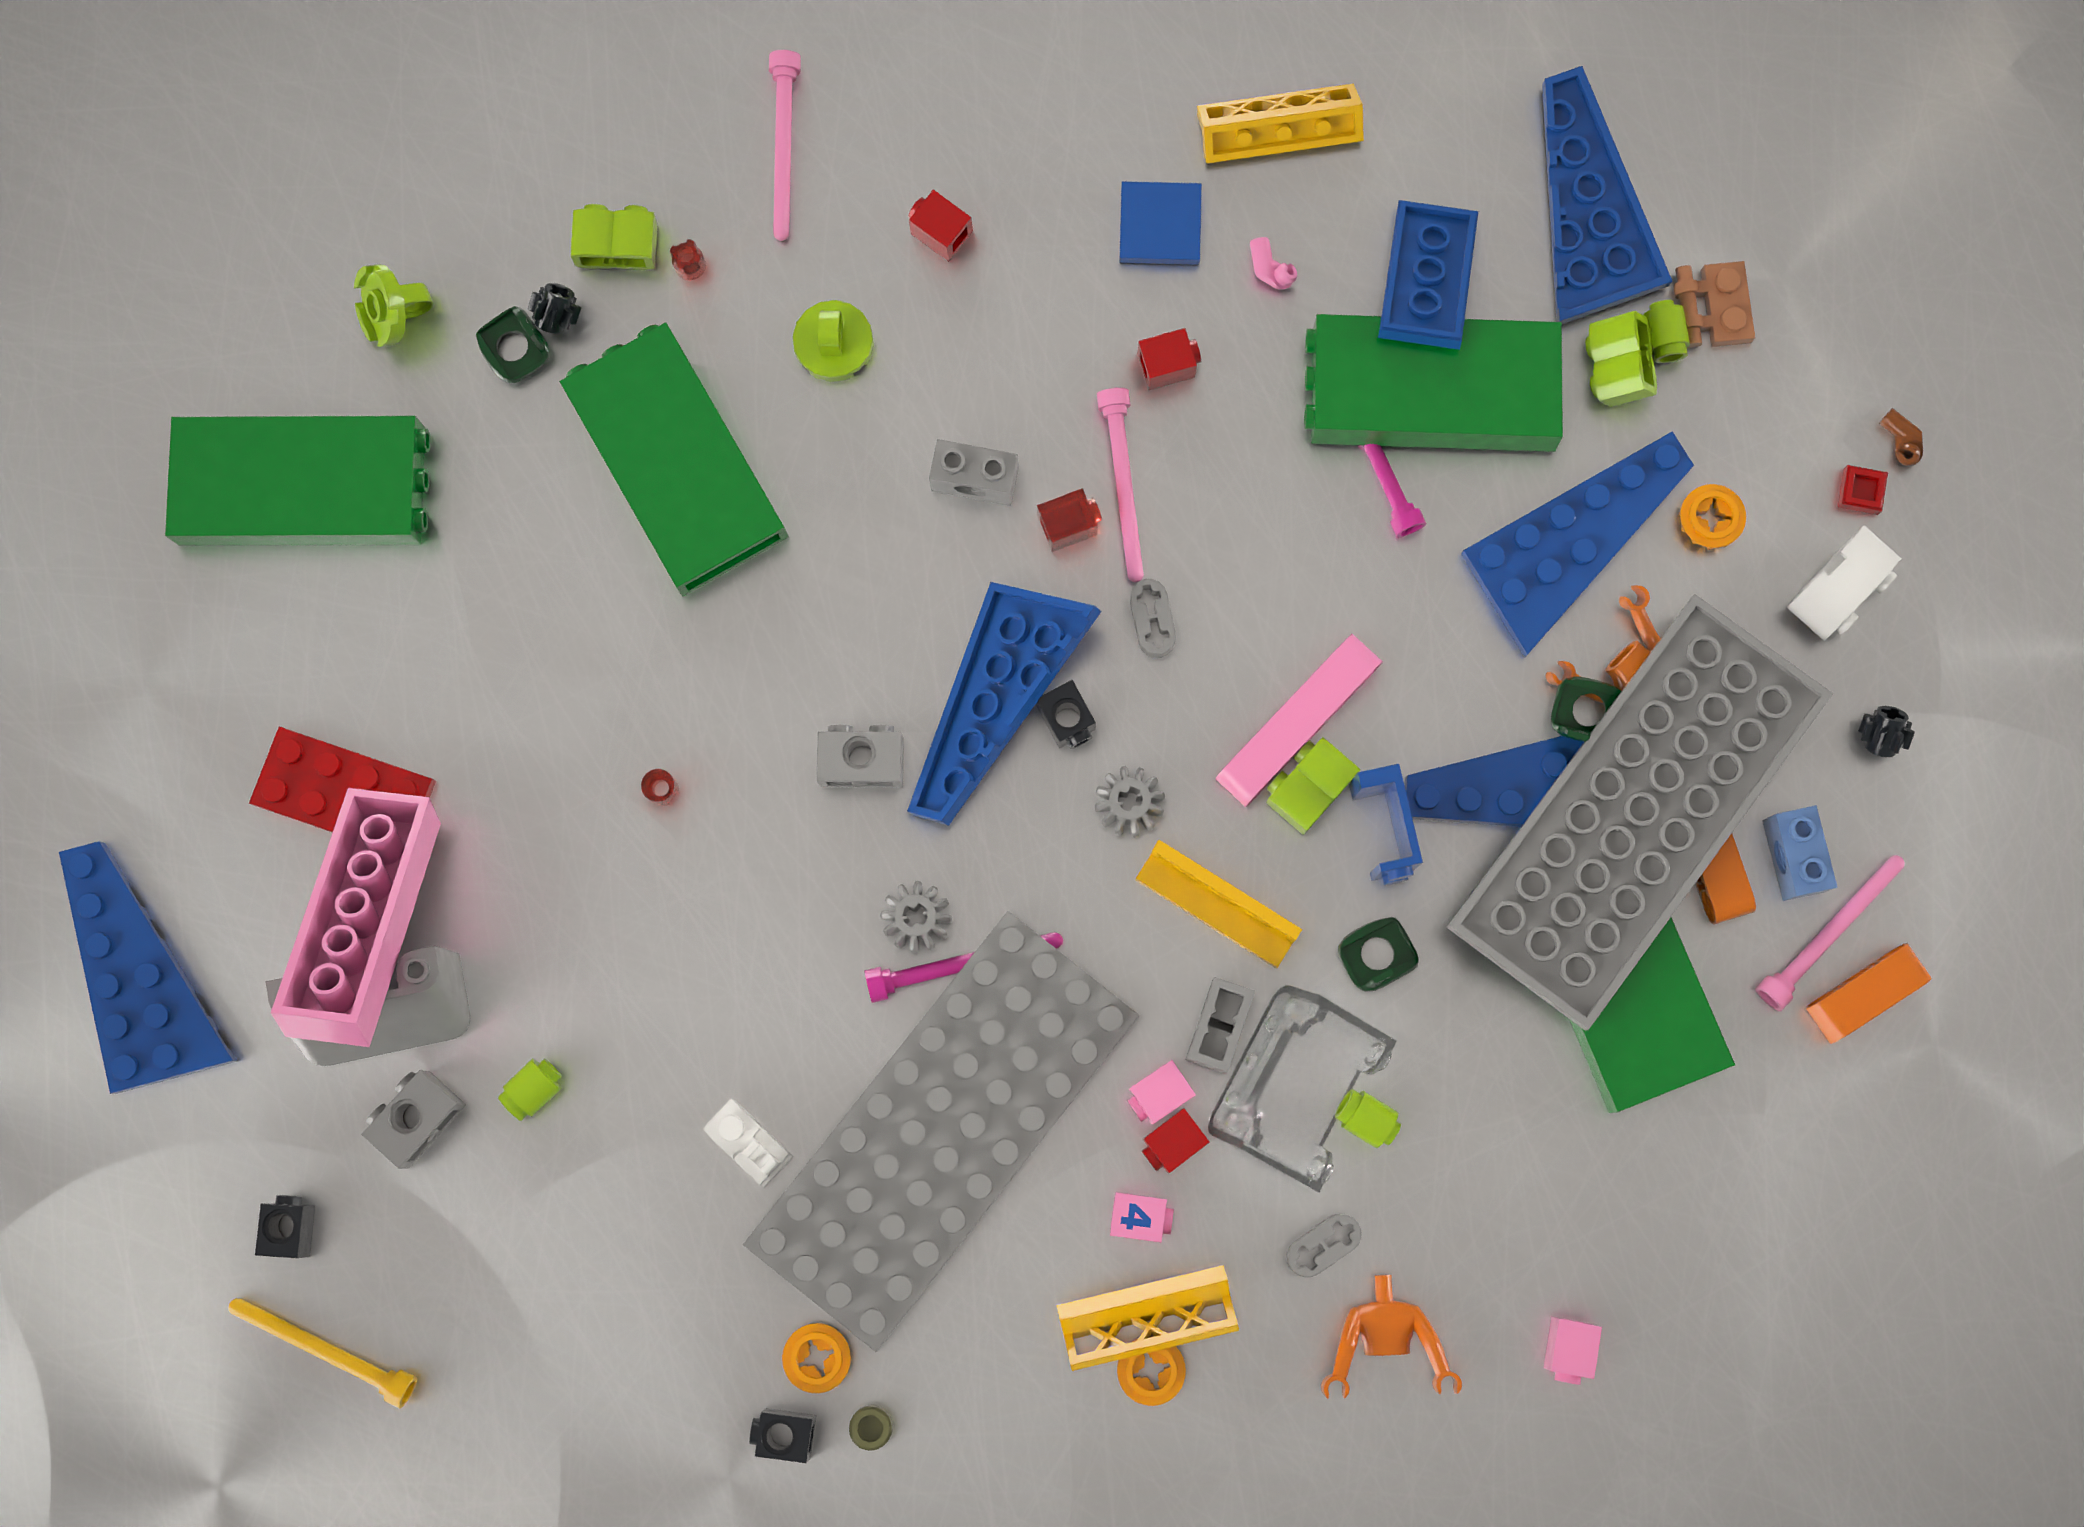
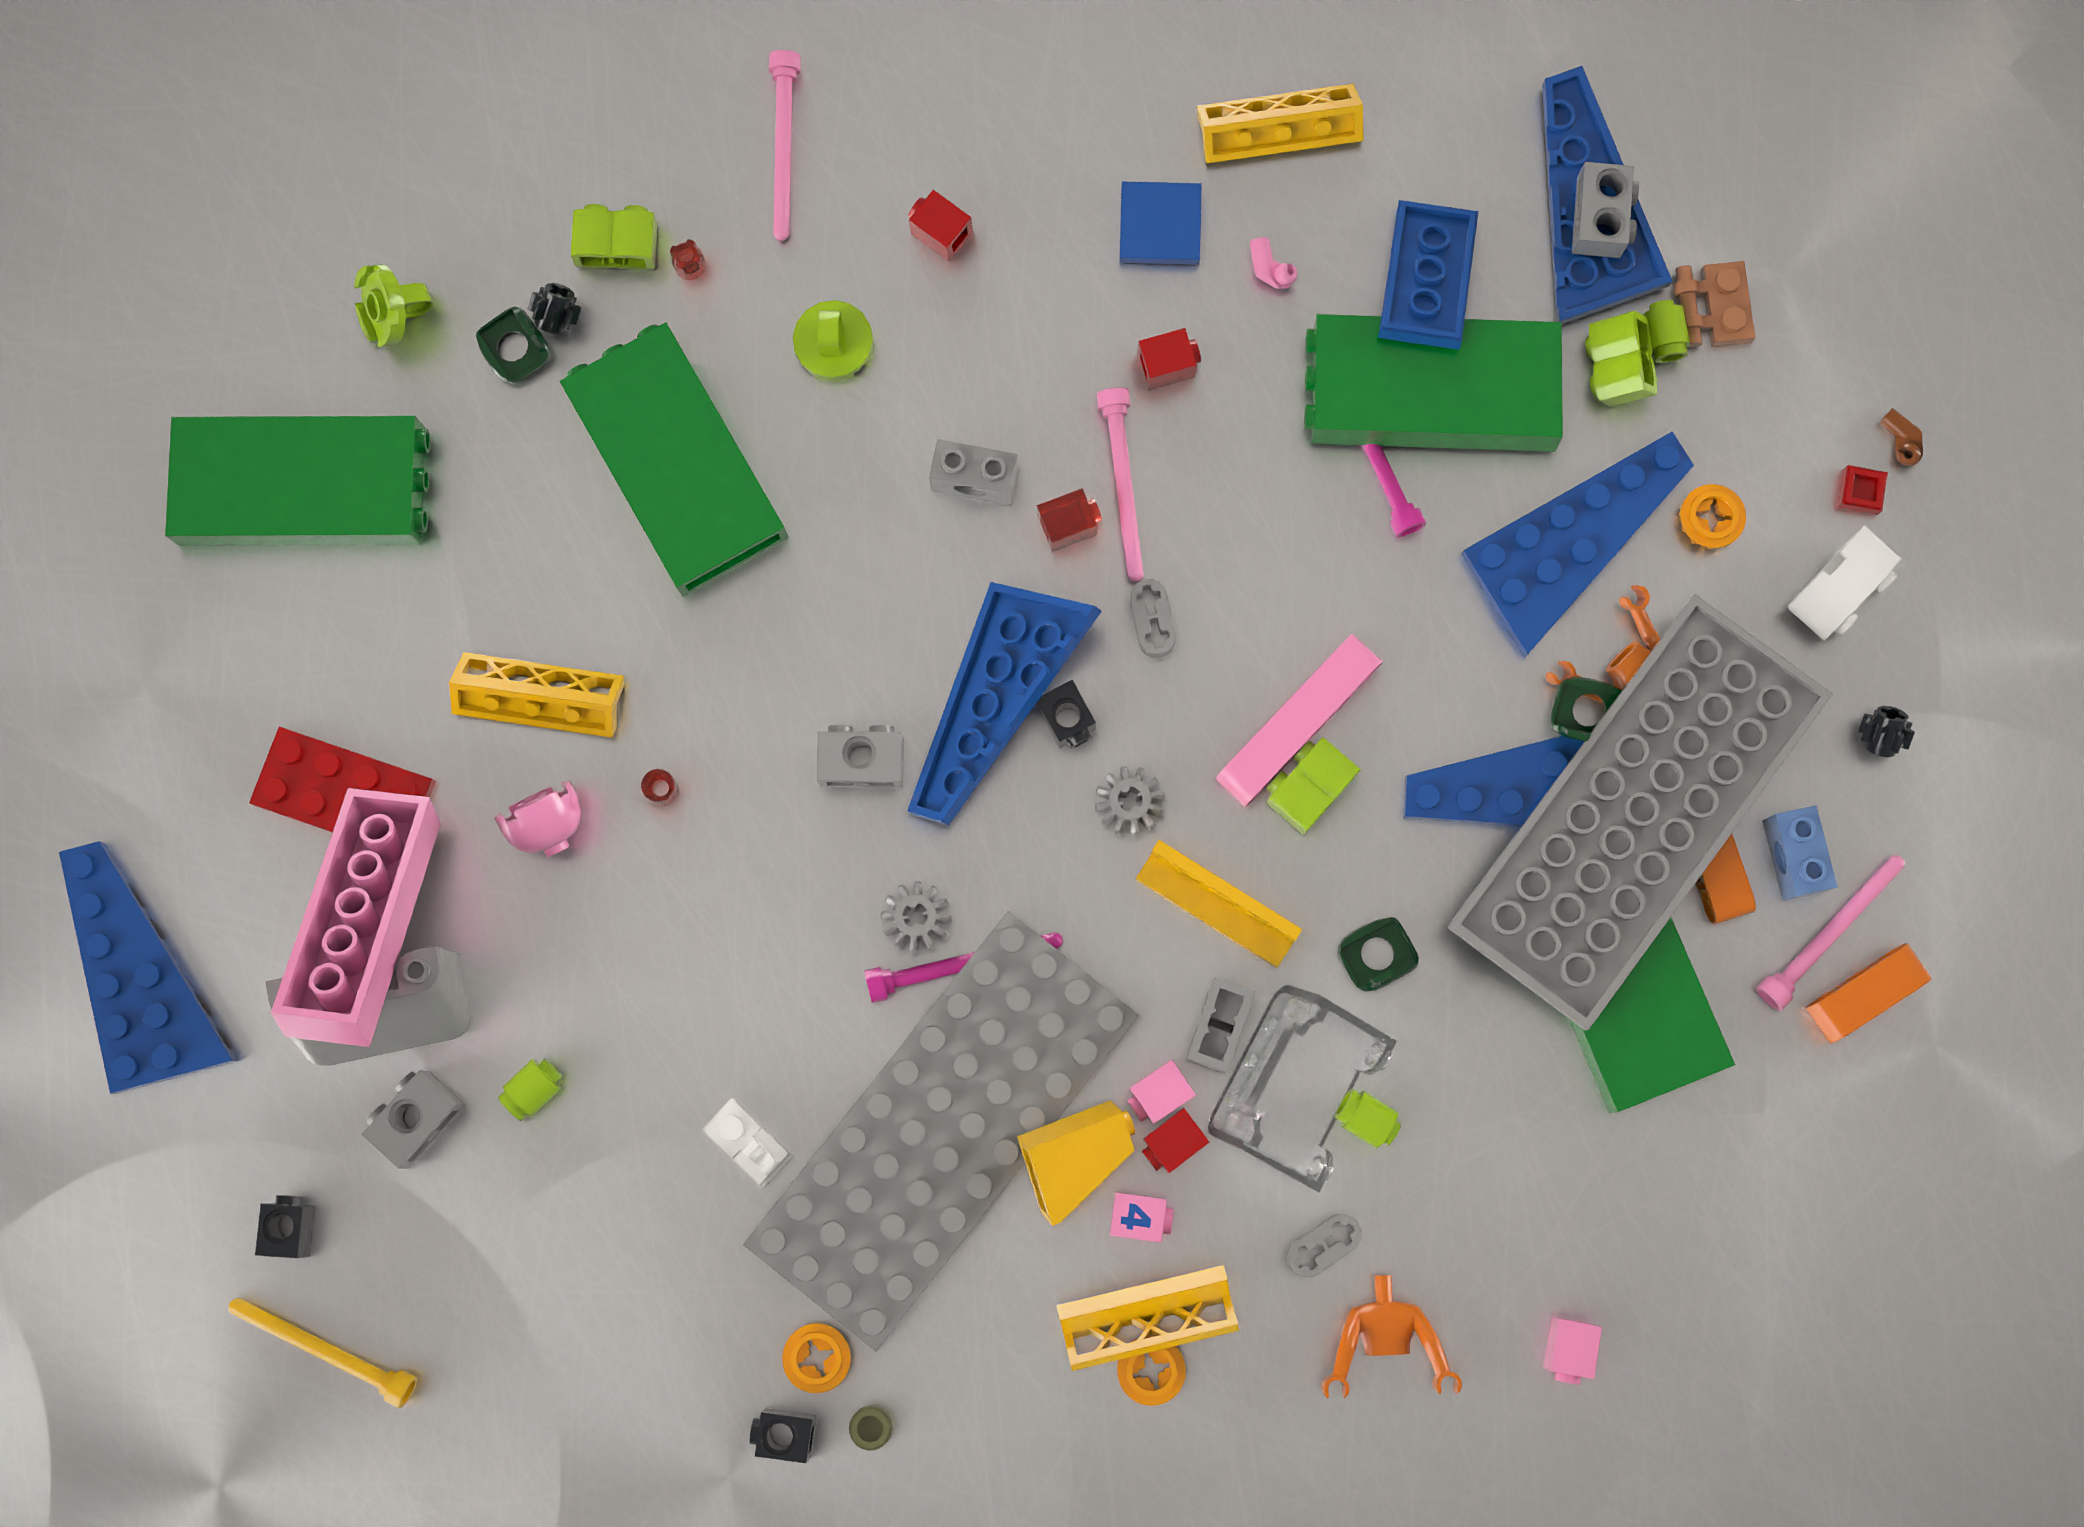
(533, 699): none -> yellow fence
(542, 820): none -> bright pink cylinder
(1075, 1156): none -> yellow slope
(1389, 781): blue panel -> none
(1596, 208): none -> light grey brick

